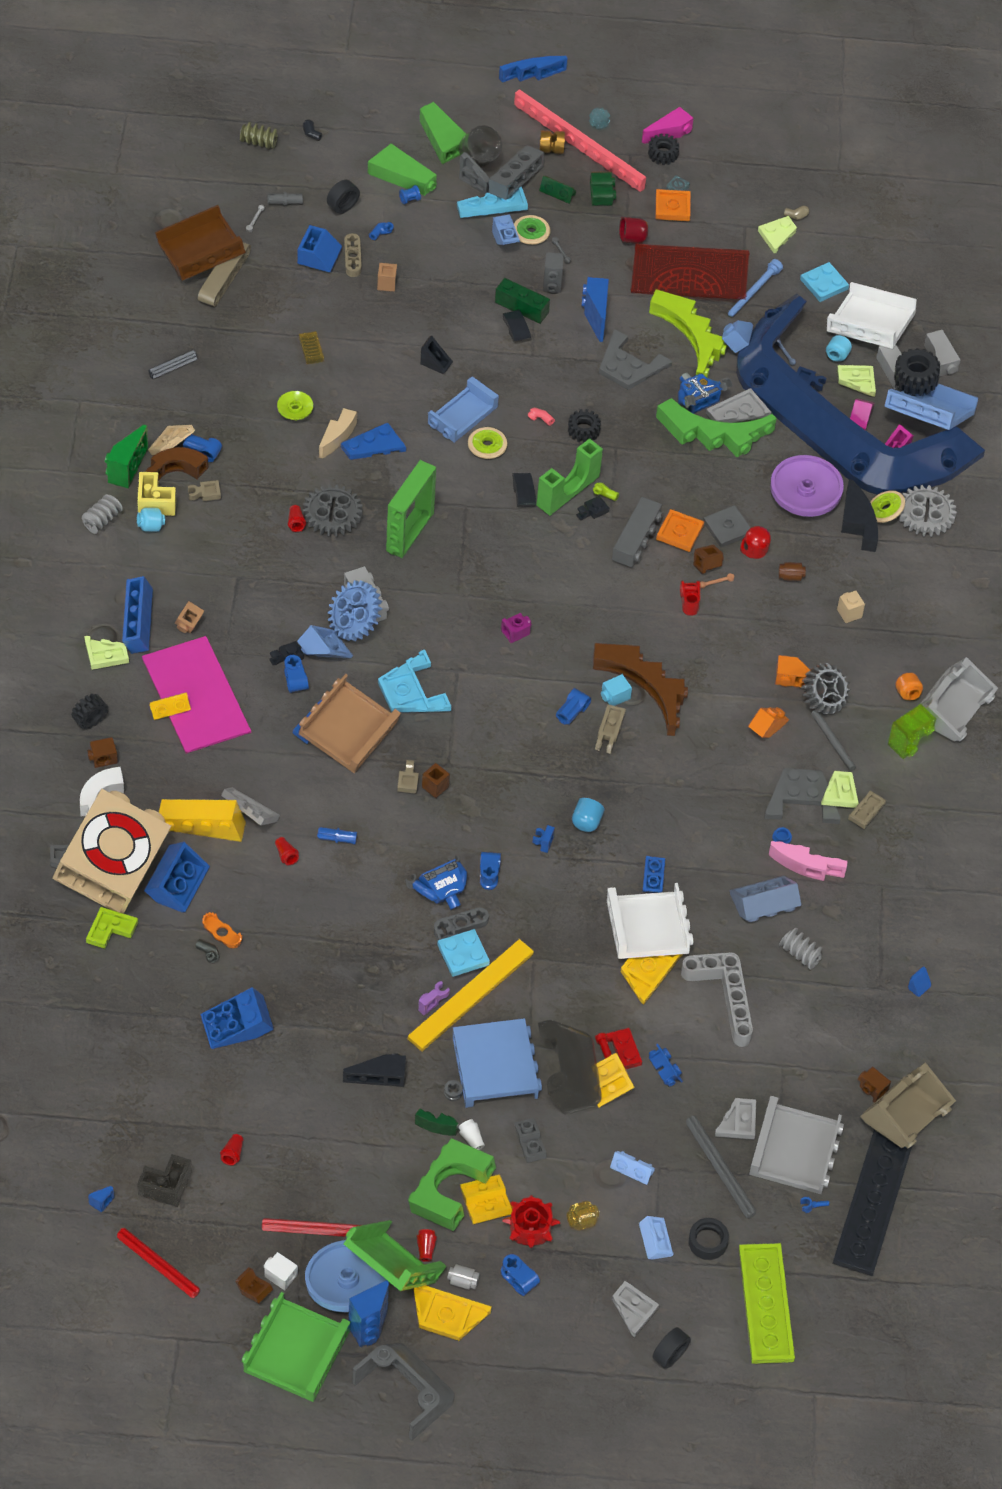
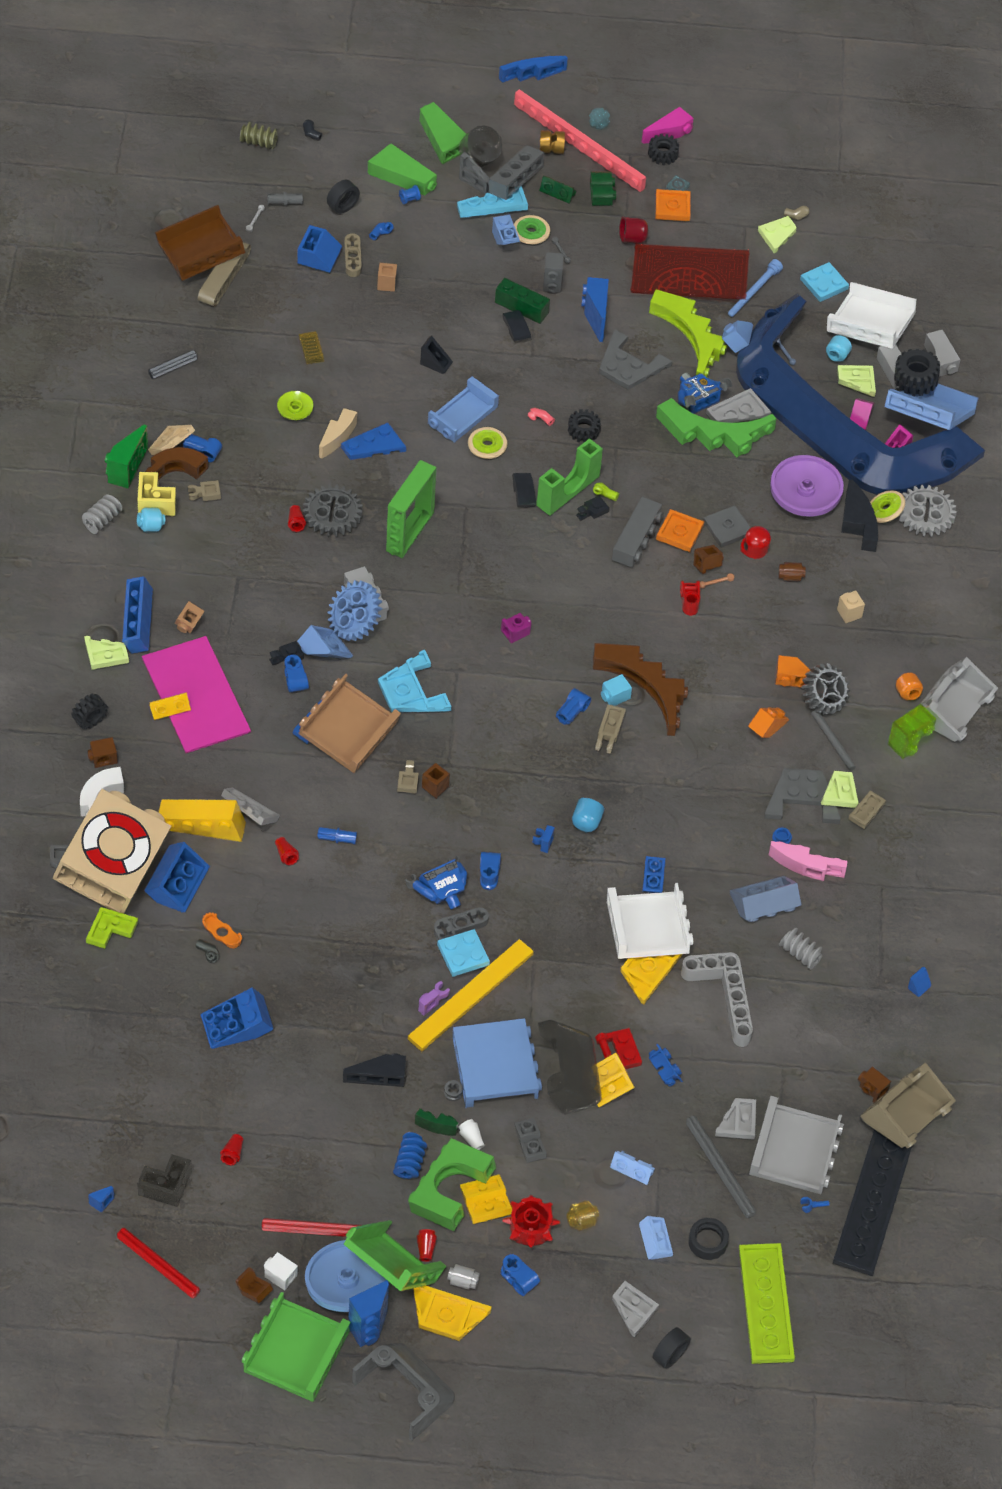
(410, 1156): none -> blue piece
(811, 379): dark blue plate -> none

